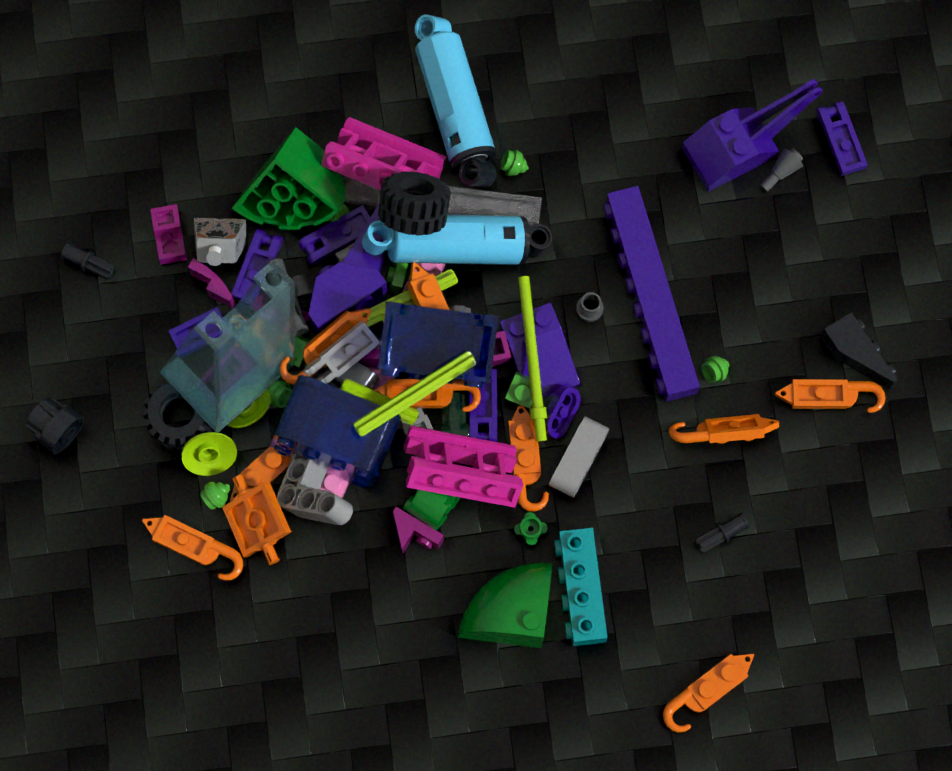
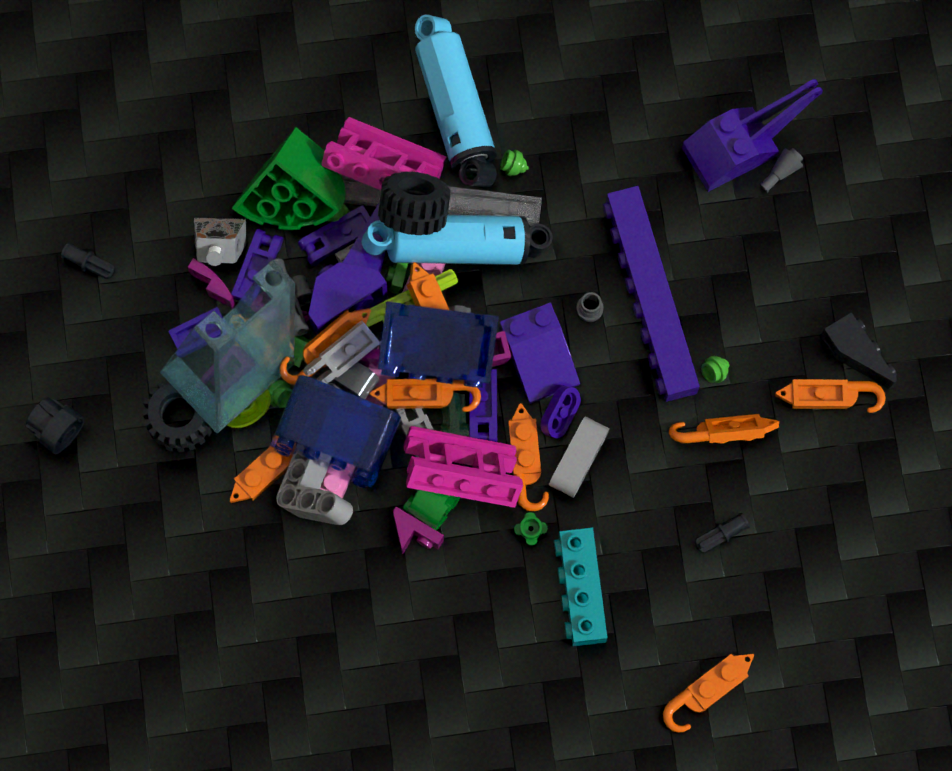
(168, 234): magenta slope -> none
(192, 544): orange plate -> none
(209, 454): lime dish -> none
(215, 494): bright green plate -> none
(256, 519): orange plate -> none
(408, 415): lime axle -> none
(414, 393): lime axle -> none
(510, 607): green brick -> none
(519, 390): bright green plate -> none
(537, 412): lime bar -> none
(842, 138): dark purple plate -> none

